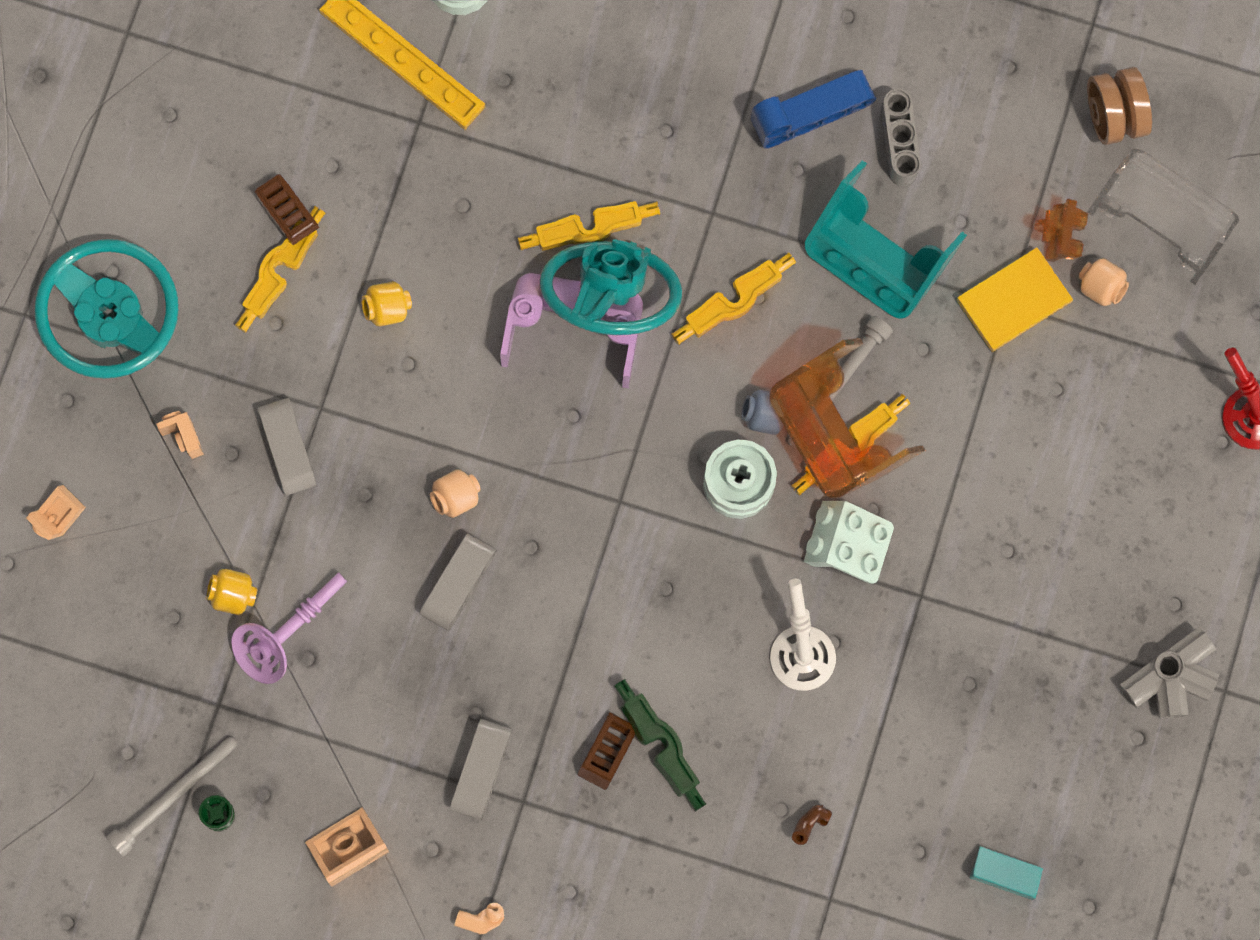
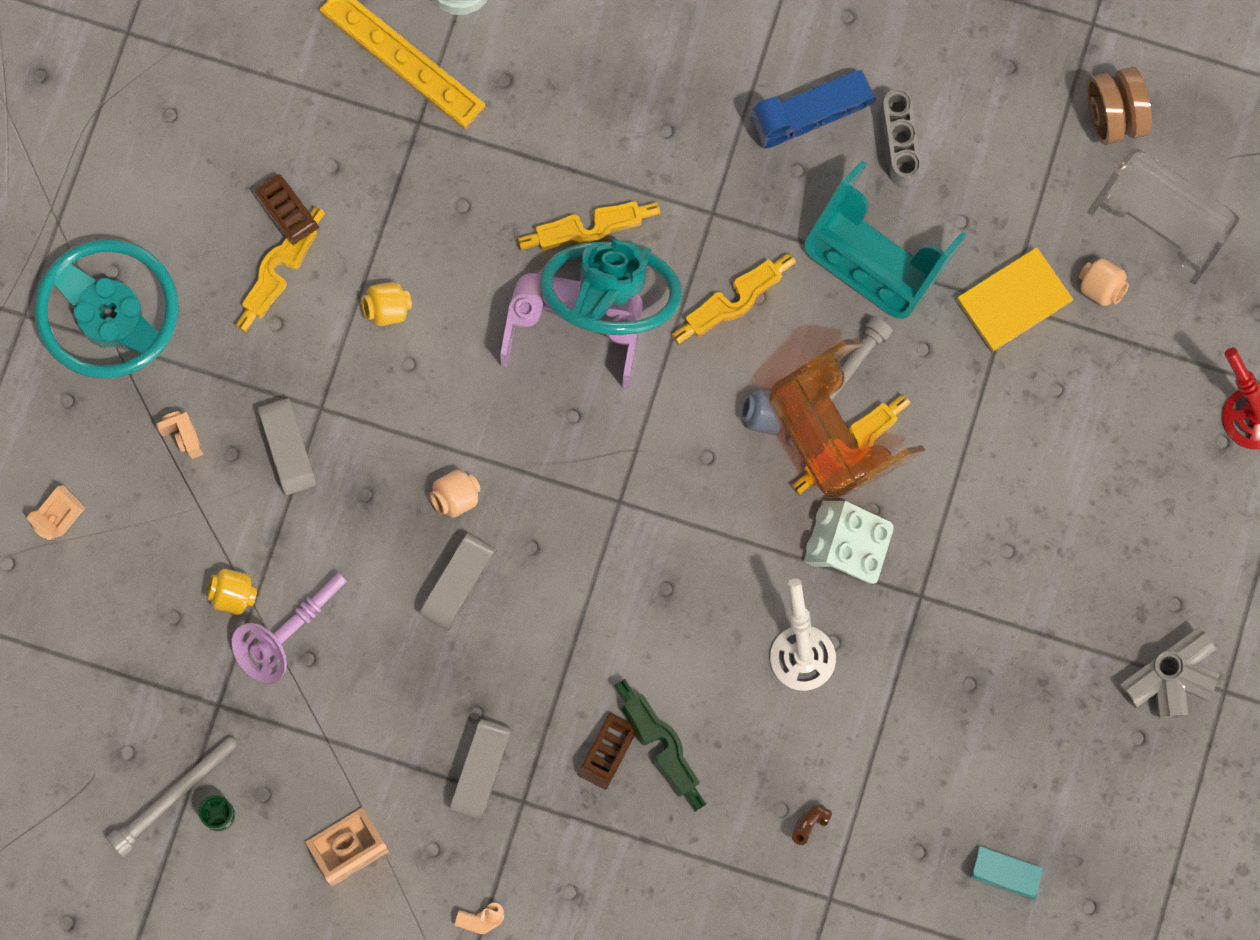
(745, 460): light aqua wheel -> none
(1058, 229): clear orange hips -> none

